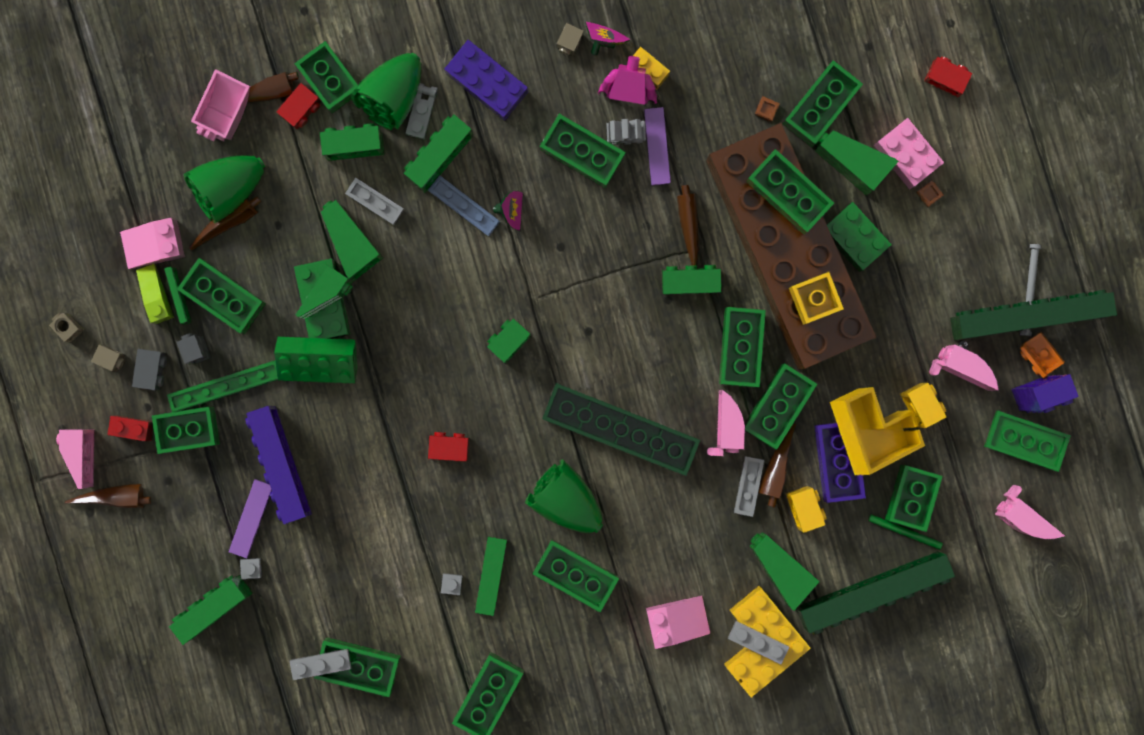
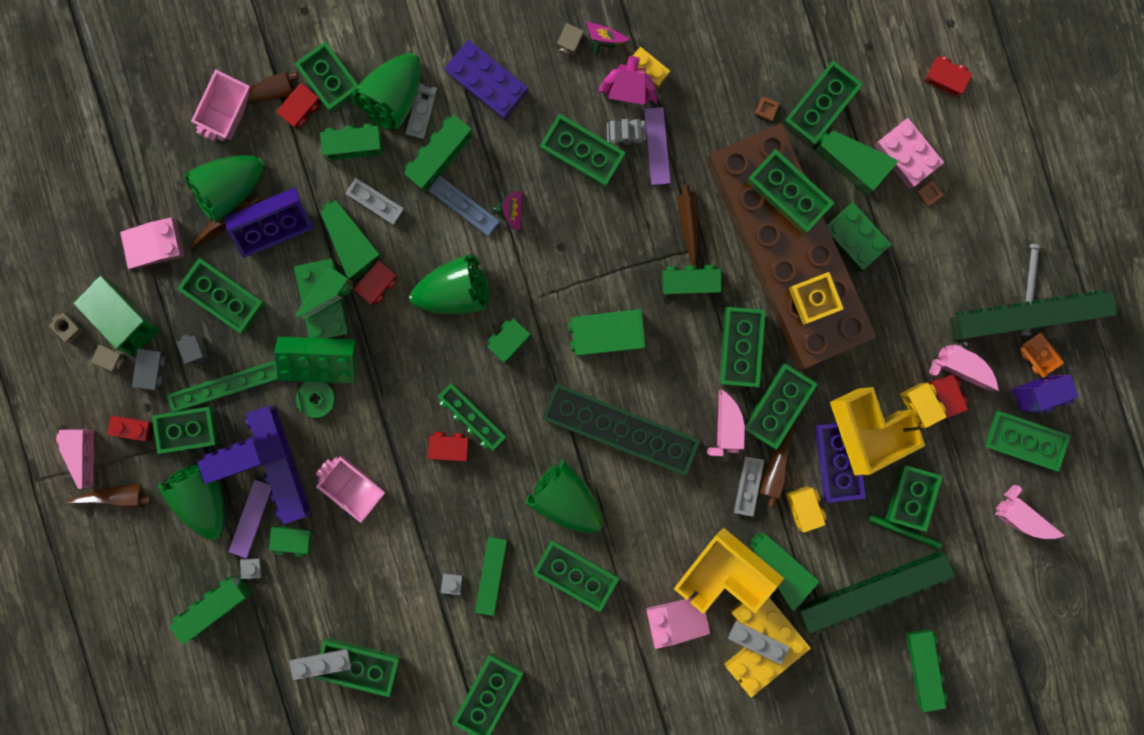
(116, 317): none -> slope
(154, 295): lime slope -> none
(178, 297): green tile -> none
(194, 502): none -> green cylinder
(241, 457): none -> dark purple brick
(269, 222): none -> dark purple brick
(290, 540): none -> green brick
(309, 408): none -> green plate
(348, 487): none -> bright pink piece
(376, 283): none -> red brick
(453, 288): none -> green cylinder
(475, 419): none -> green brick
(607, 332): none -> green slope
(732, 567): none -> yellow piece
(926, 670): none -> green brick
(950, 394): none -> red brick

